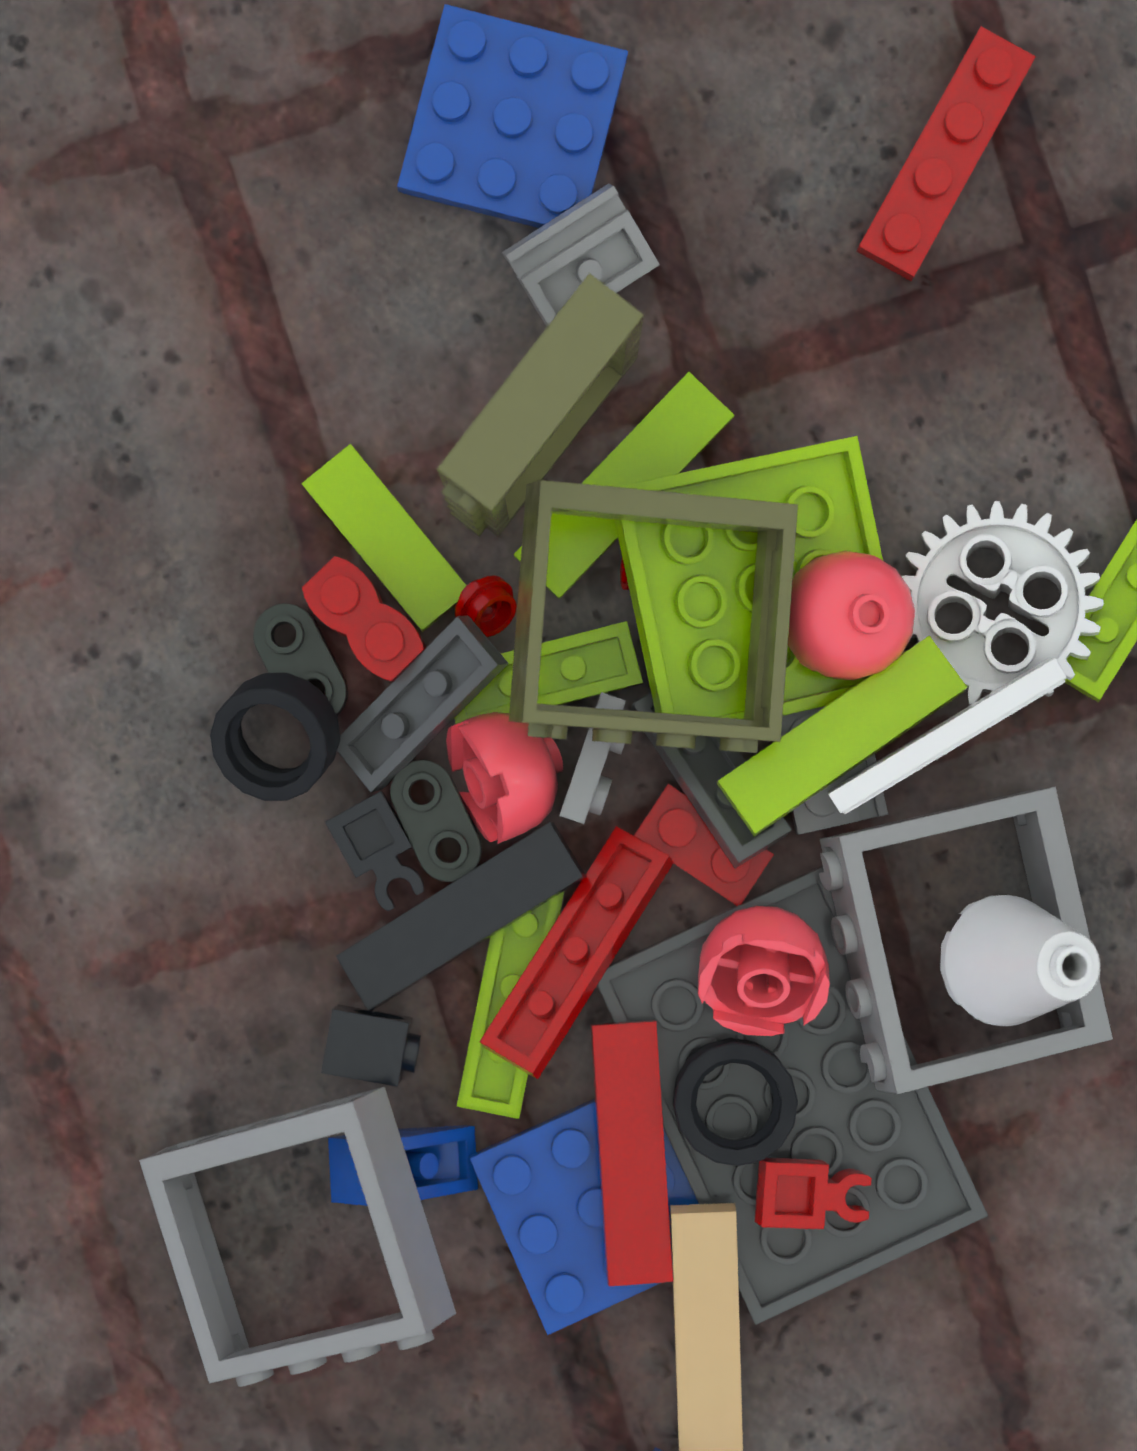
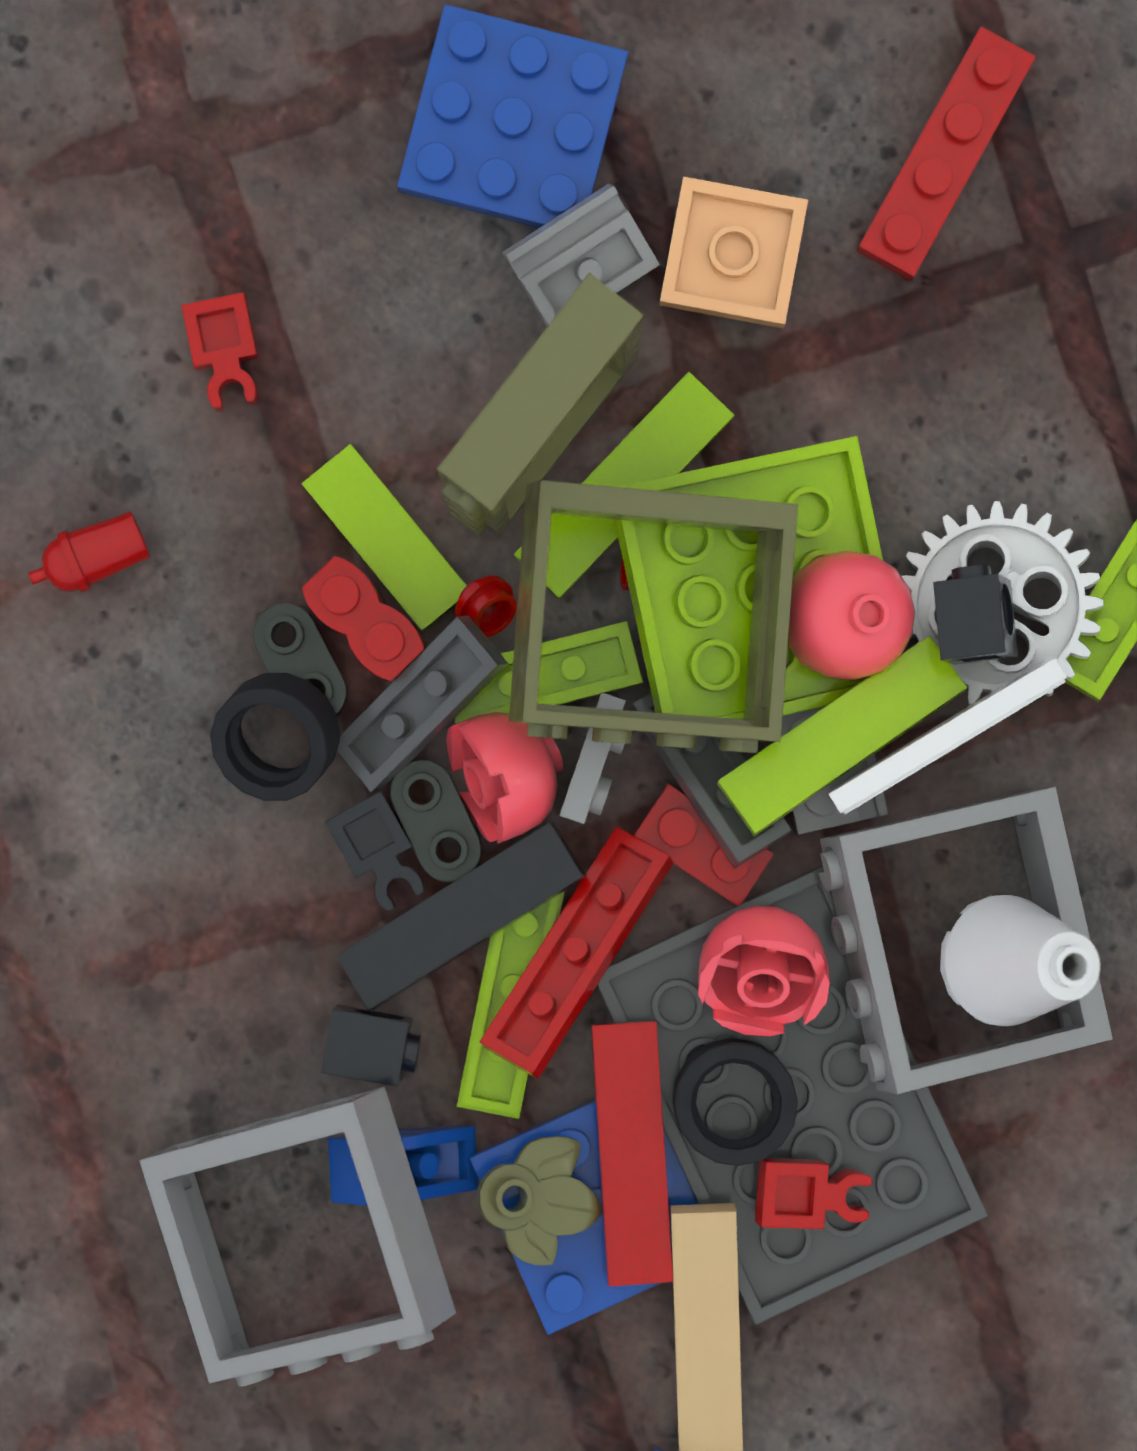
(92, 554): none -> red piece
(221, 339): none -> red plate
(548, 1202): none -> olive plate
(733, 252): none -> light nougat plate
(975, 616): none -> black brick

